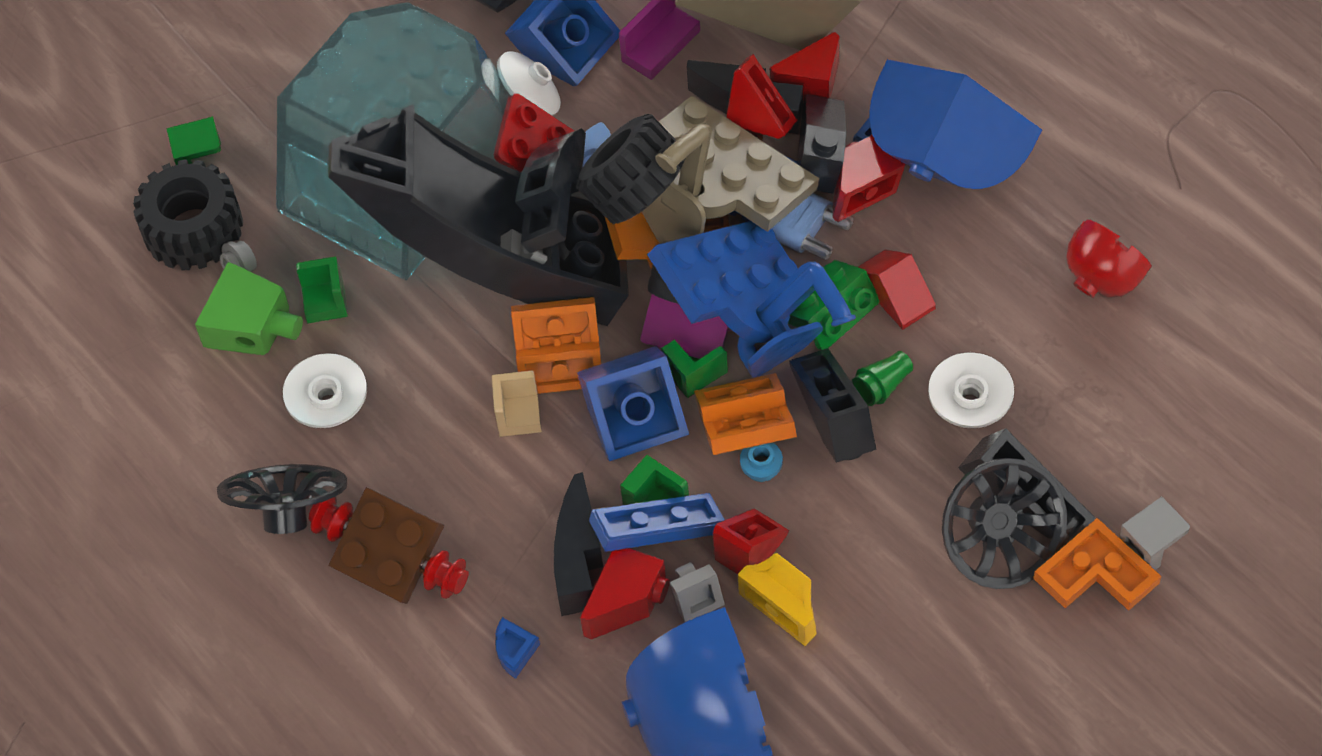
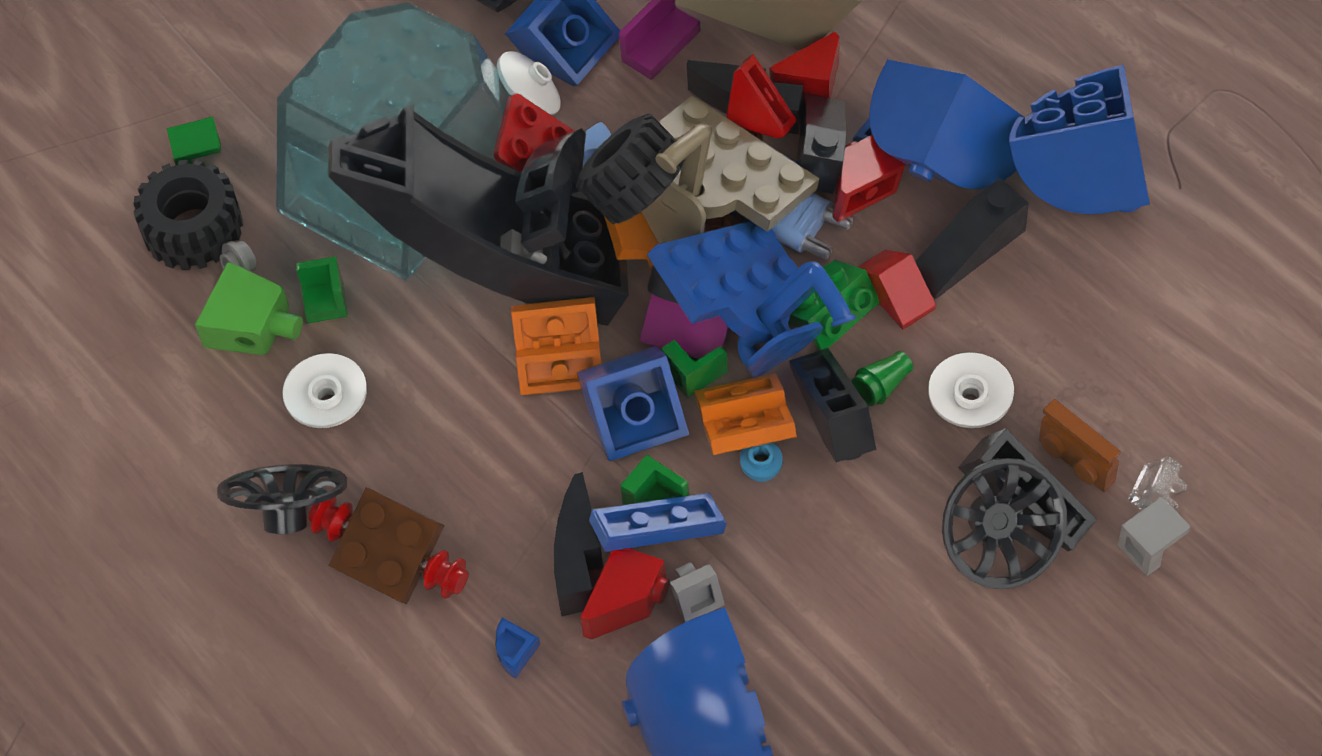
(516, 403): tan panel -> none
(746, 539): red slope -> none
(781, 595): yellow slope -> none
(973, 236): none -> black slope
(1079, 445): none -> dark orange plate
(1083, 147): none -> blue brick
(1099, 557): orange plate -> none
(1103, 262): red cylinder -> none
(1156, 481): none -> clear tile

